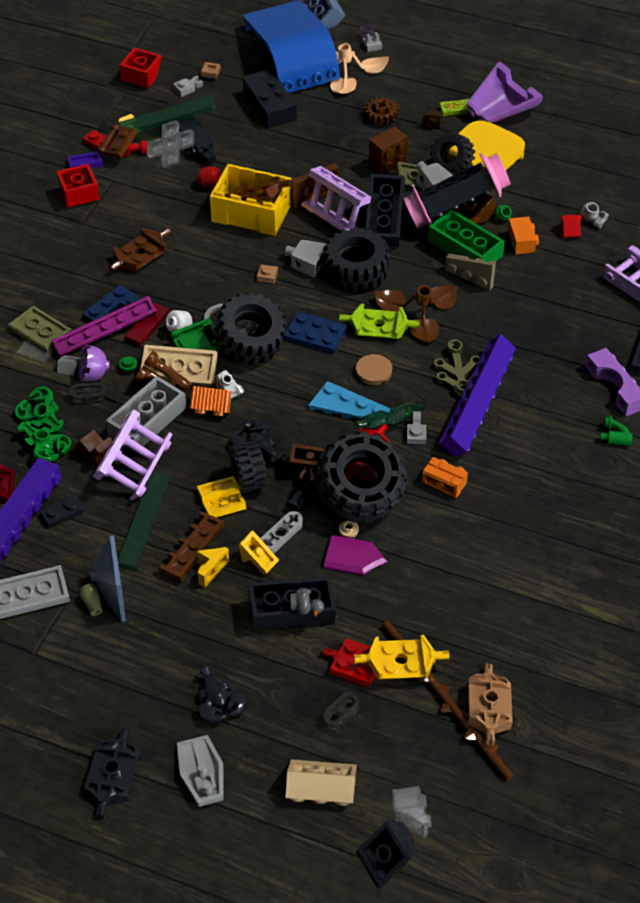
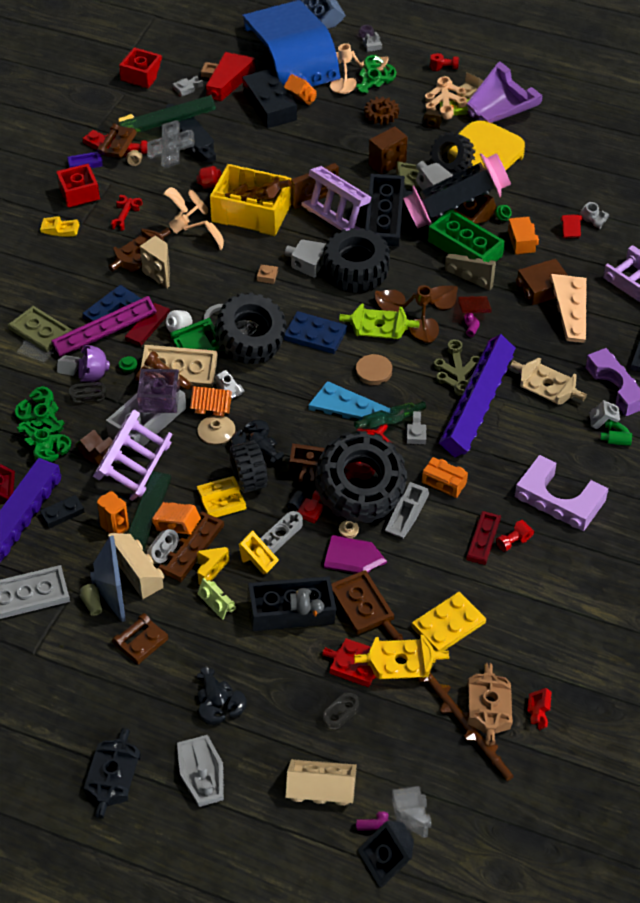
(56, 227): none -> yellow slope
(112, 513): none -> orange brick
(126, 204): none -> red bar
(134, 161): none -> tan plate
(137, 565): none -> tan slope
(144, 643): none -> reddish brown plate
(156, 260): none -> tan slope
(158, 390): none -> clear purple slope
(162, 547): none -> light grey plate
(176, 517): none -> orange brick
(181, 221): none -> light nougat plant
(213, 597): none -> yellowish green hinge
(216, 430): none -> tan dish
(229, 75): none -> red slope
(300, 89): none -> orange brick
(312, 508): none -> red plate
(361, 602): none -> reddish brown plate
(372, 824): none -> magenta arm
(373, 76): none -> green animal
(407, 510): none -> light grey slope
(437, 61): none -> red leg
(443, 84): none -> light nougat plant
(449, 622): none -> yellow plate
(471, 85): none -> tan slope
(472, 323): none -> magenta arm
(474, 304): none -> clear red piece
(483, 538): none -> dark red tile
(521, 532): none -> red leg
(535, 375): none -> tan plate
(536, 280): none -> reddish brown brick
(538, 704): none -> red plate
(572, 305): none -> light nougat wing
(575, 511): none -> lavender arch
(602, 413): none -> light grey bracket

